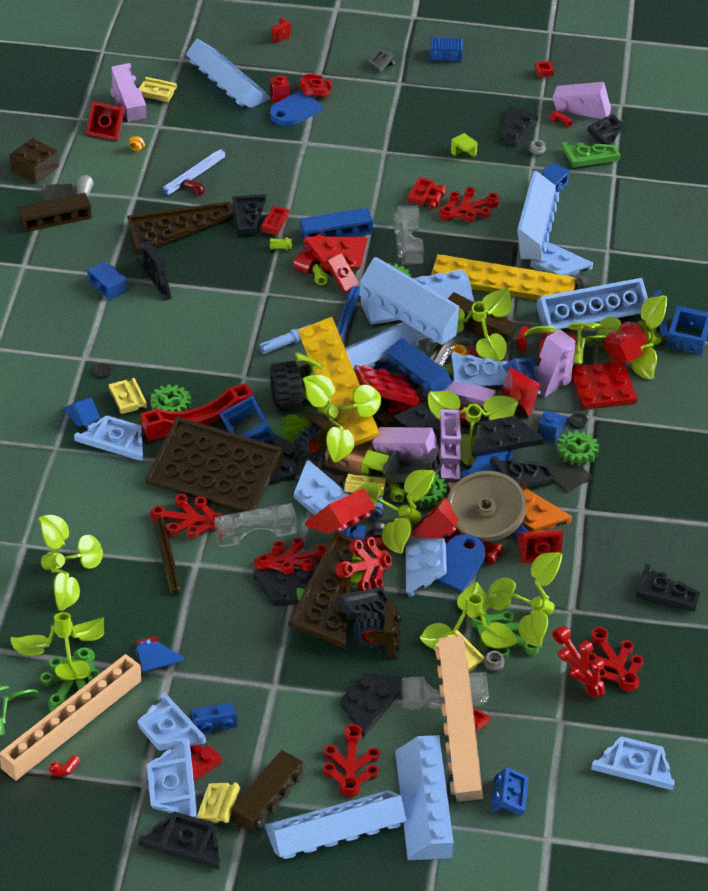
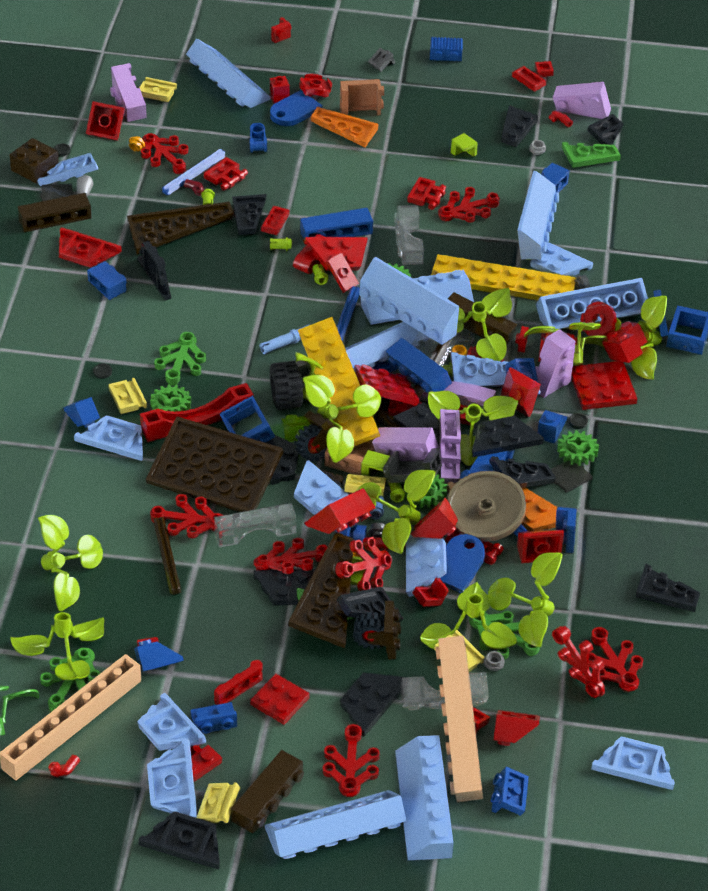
(63, 149): none -> pearl dark grey piece
(69, 168): none -> light blue wing
(84, 248): none -> red wing
(153, 141): none -> red plant
(186, 341): none -> bright green plant
(208, 196): none -> lime pin
(222, 171): none -> red plate
(239, 683): none -> red plate
(257, 139): none -> blue piece
(280, 699): none -> red plate
(349, 127): none -> orange wing
(361, 96): none -> nougat panel
(431, 595): none -> red bracket
(513, 726): none -> red slope
(529, 78): none -> red plate
(567, 522): none -> blue bracket
(605, 312): none -> red plate

